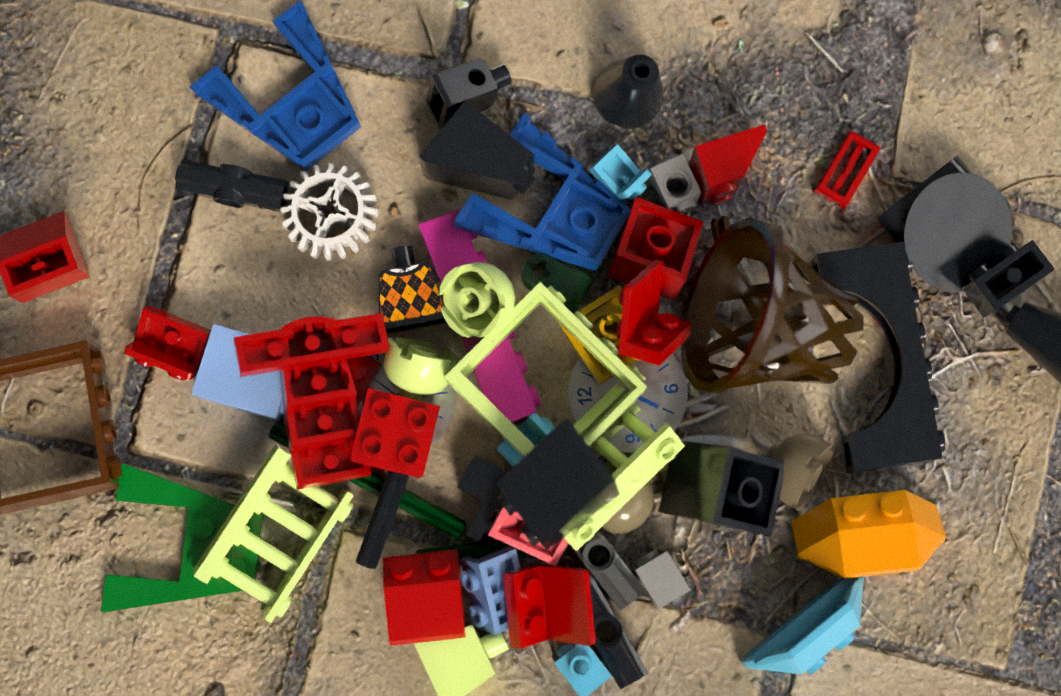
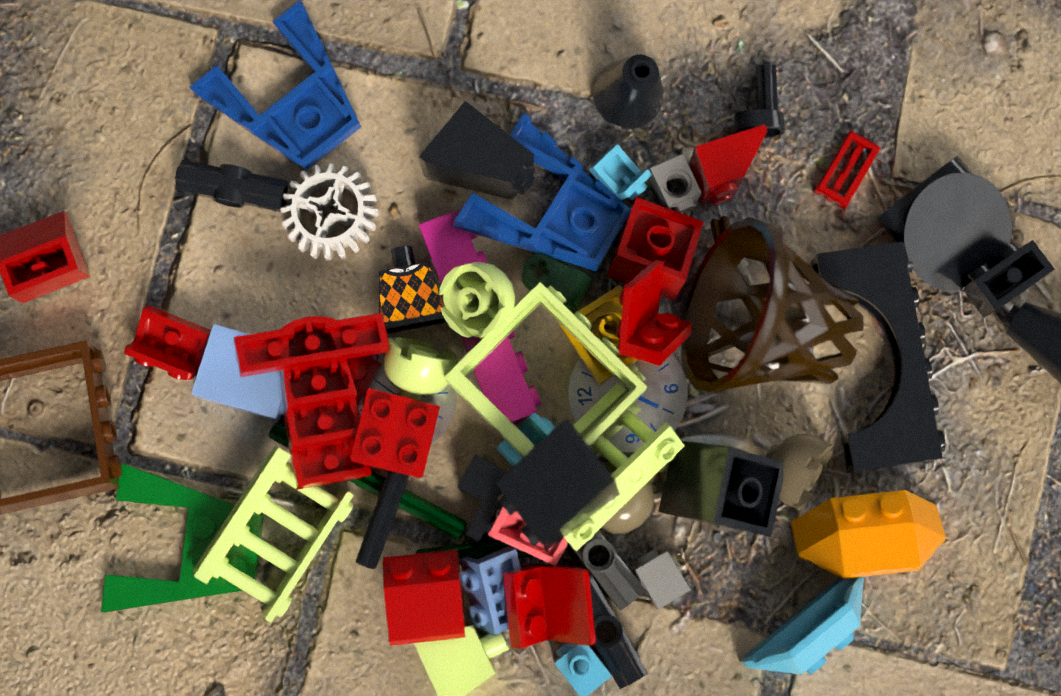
(468, 83): black torso -> none
(767, 105): none -> black piece

